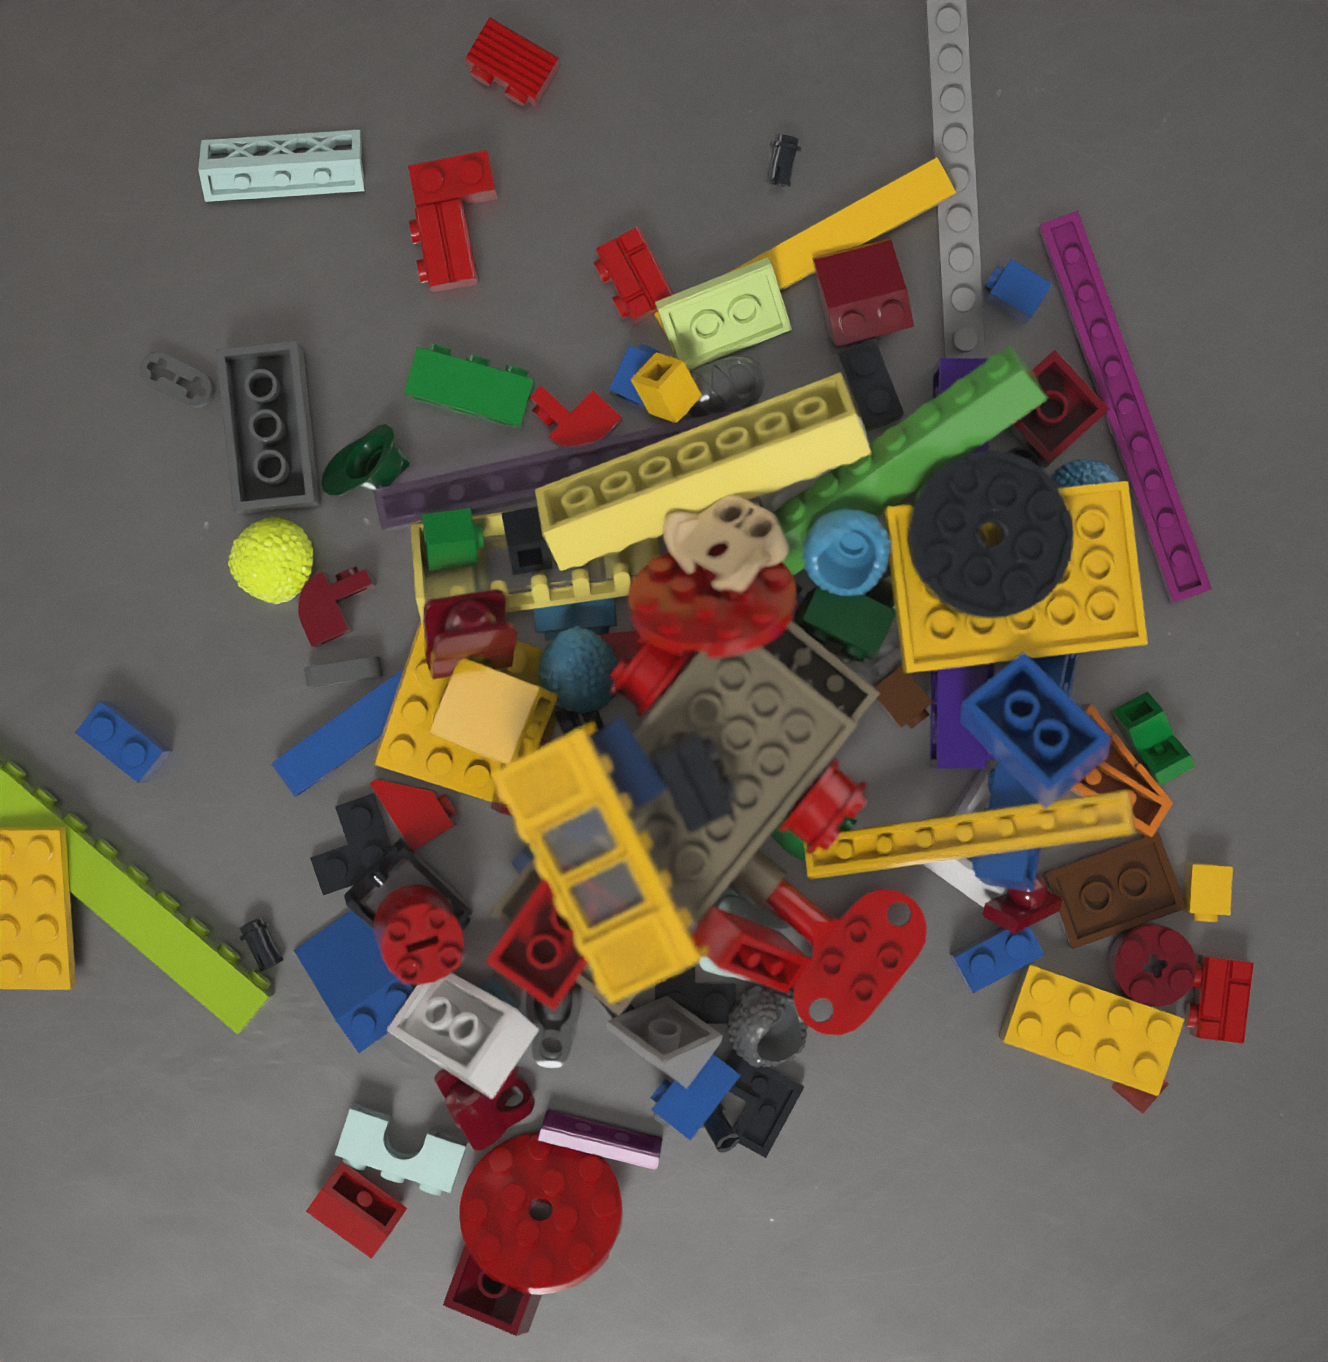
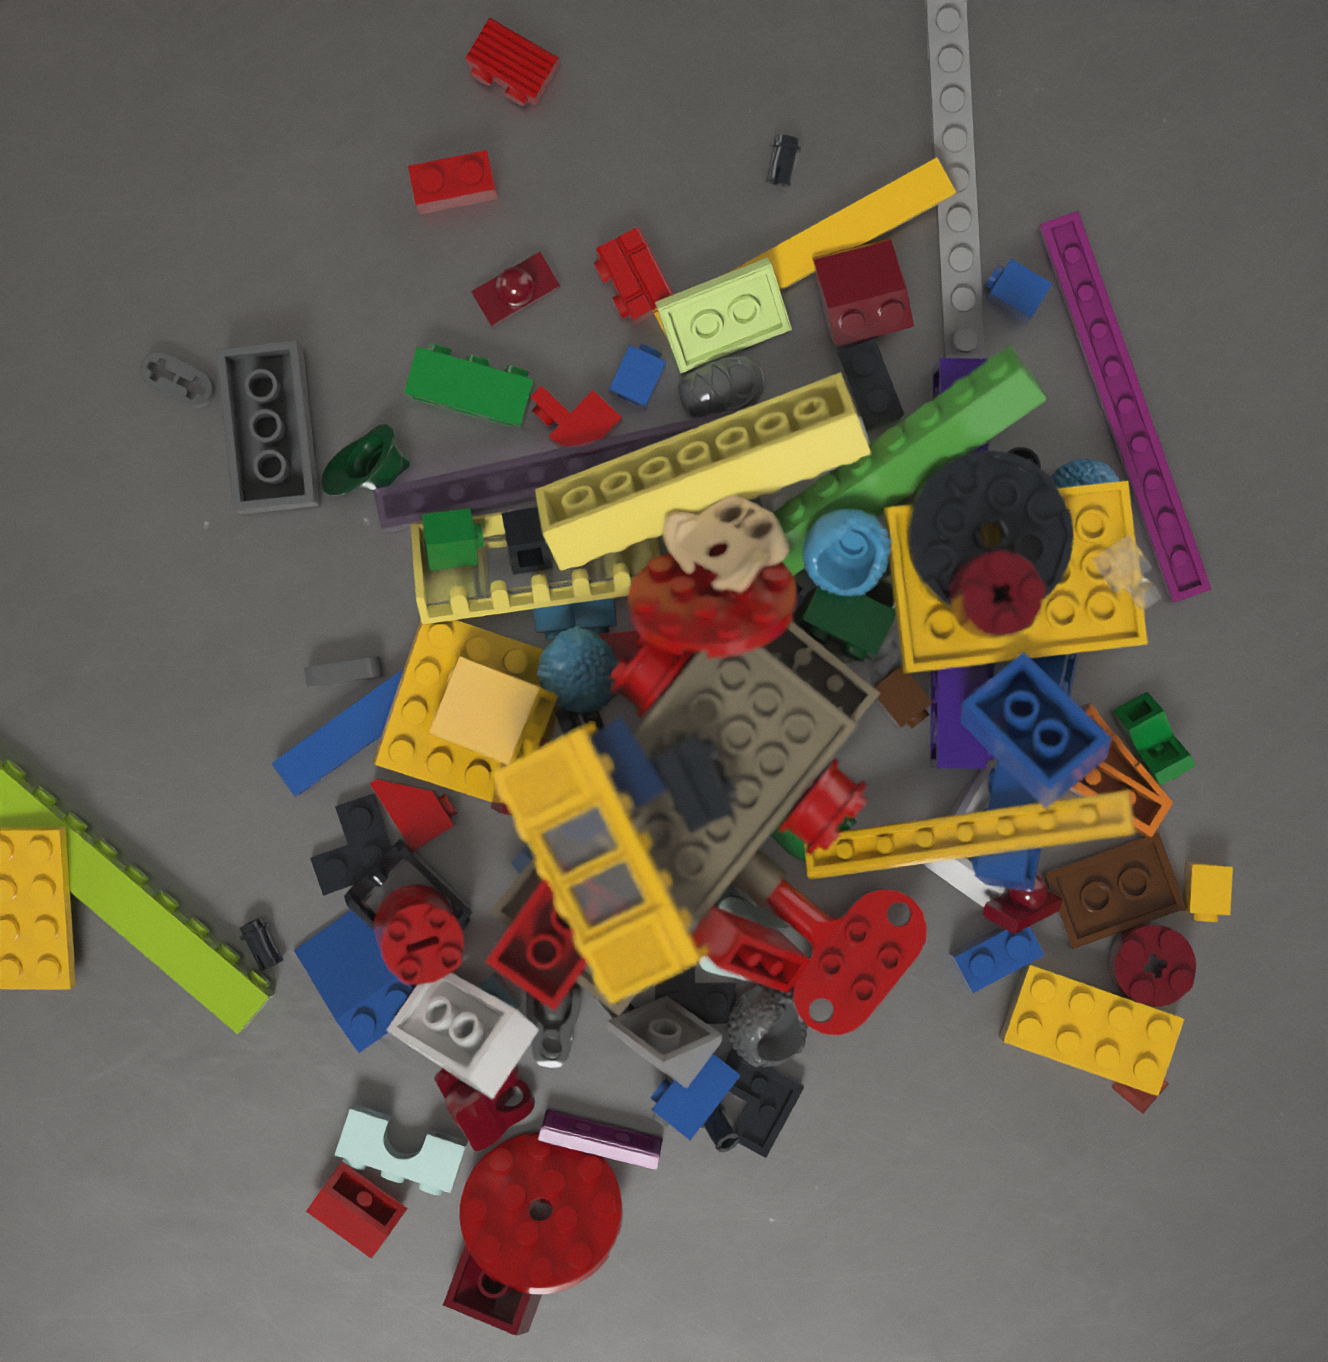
(123, 741): blue brick -> none
(272, 559): neon yellow hair -> none
(281, 170): light aqua fence -> none
(321, 607): dark red brick -> none
(445, 246): red brick -> none
(467, 627): dark red piece -> none
(516, 289): none -> dark red tile
(666, 387): yellow brick -> none
(1020, 595): none -> dark red brick
(1065, 414): dark red brick -> none
(1123, 567): none -> clear plate
(1220, 999): red brick -> none

